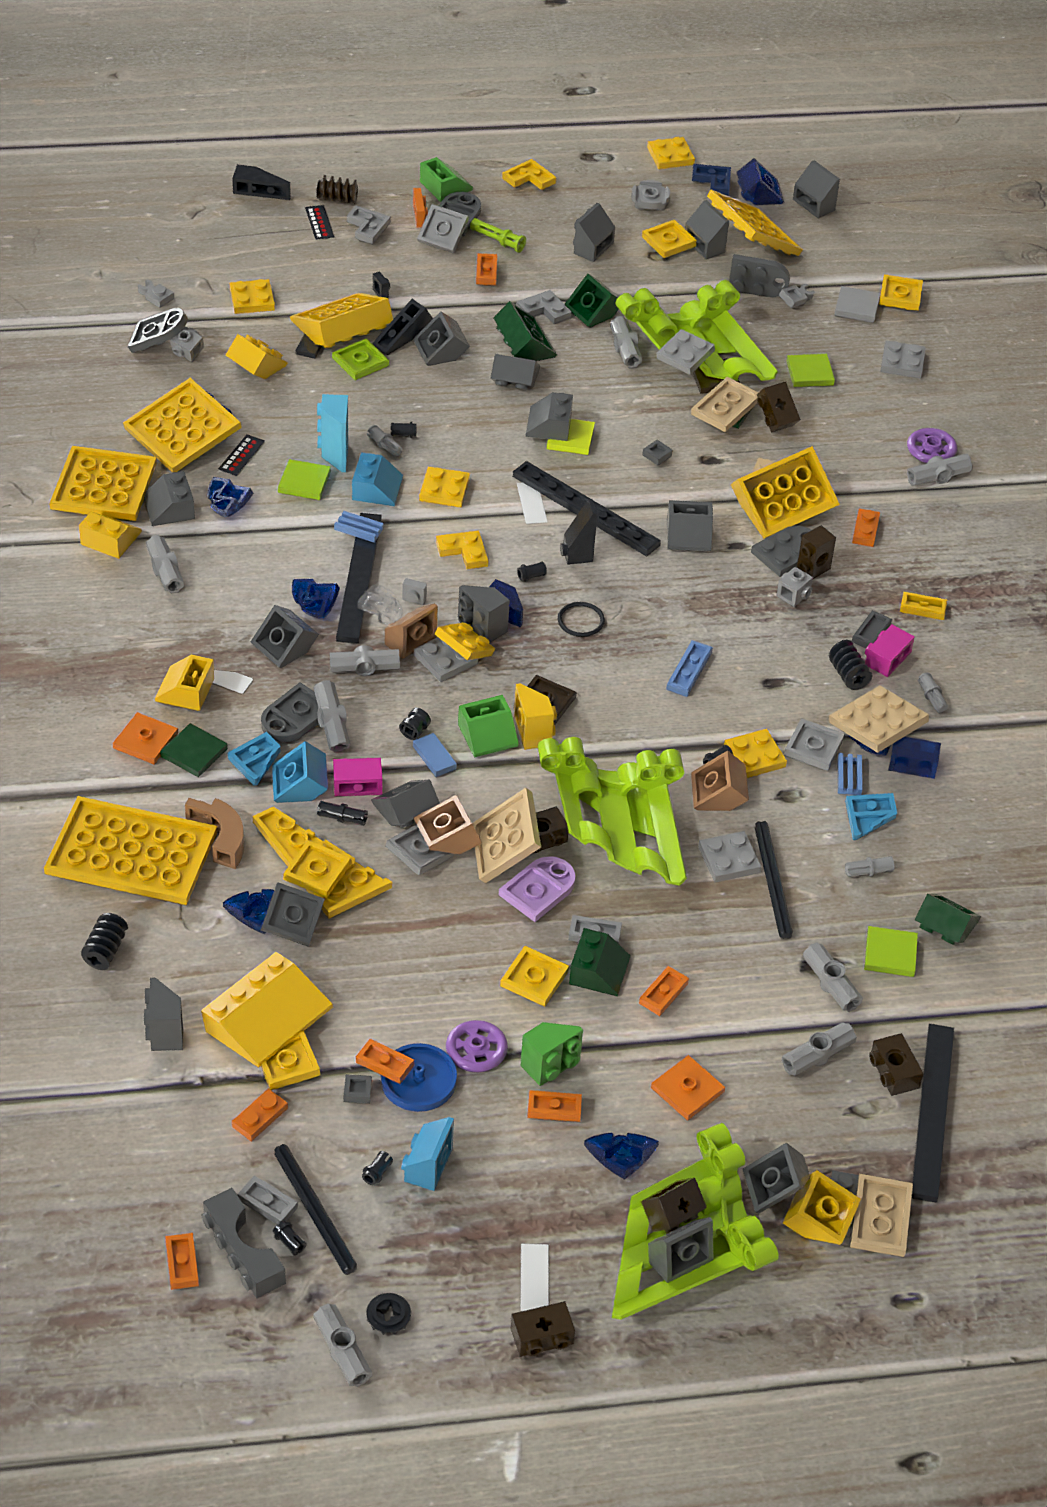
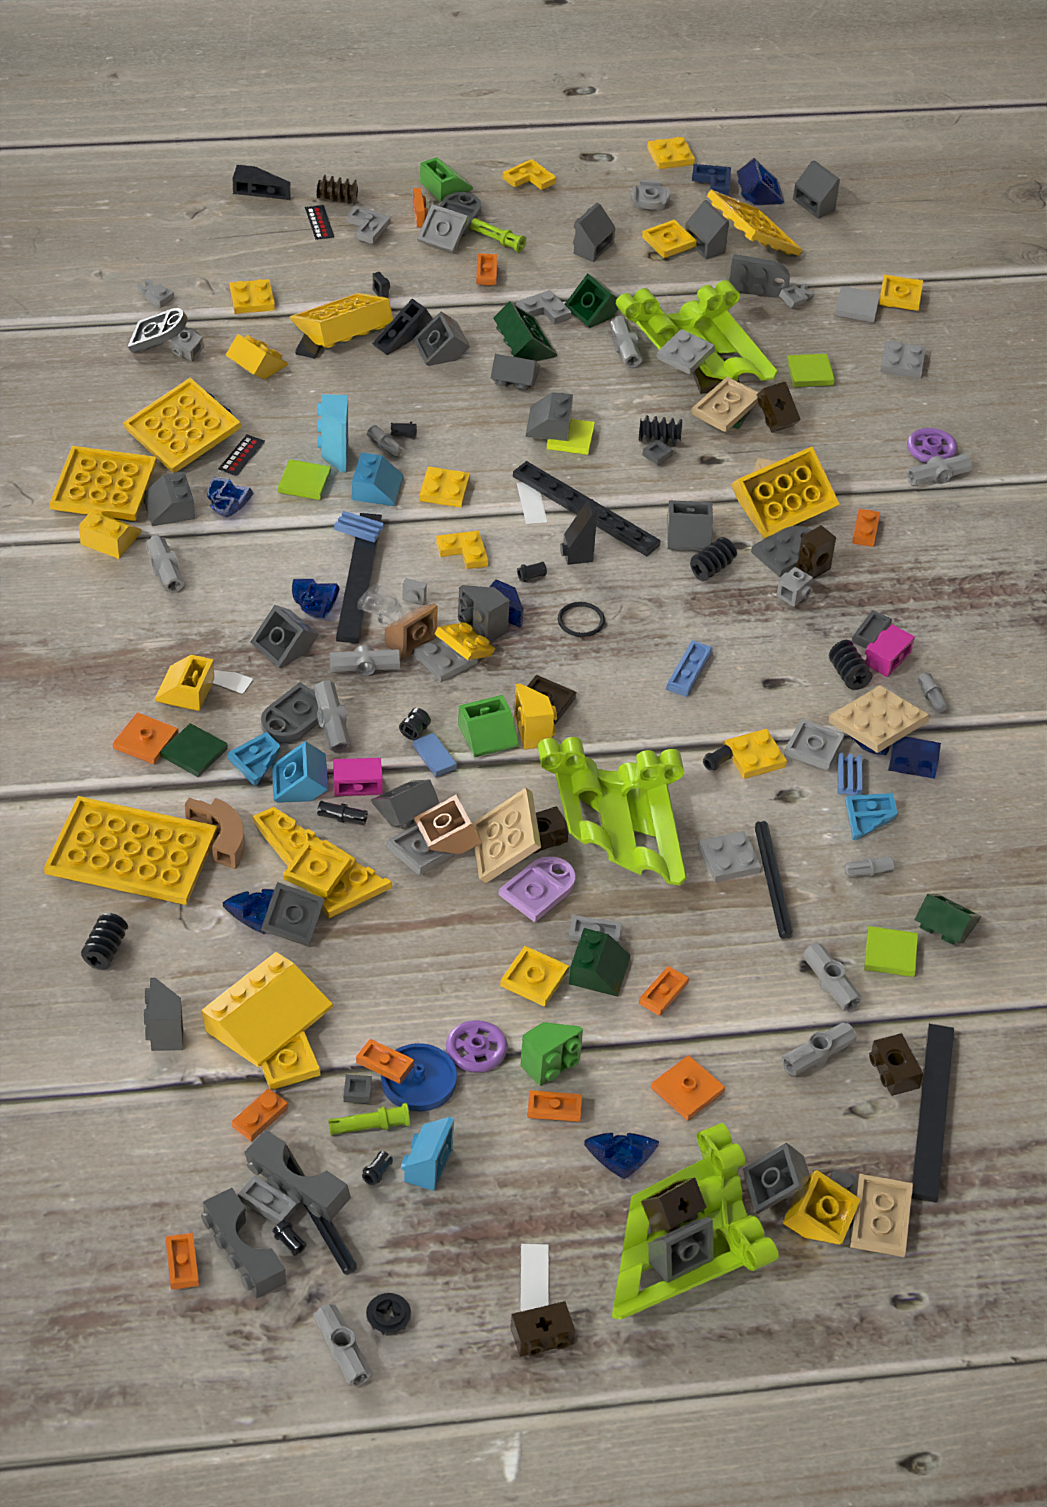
(321, 1193): none -> dark grey arch
(360, 359): lime tile -> none
(381, 1119): none -> lime pin
(660, 430): none -> black piece
(713, 558): none -> black piece
(720, 784): medium nougat slope -> none
(923, 605): yellow tile -> none

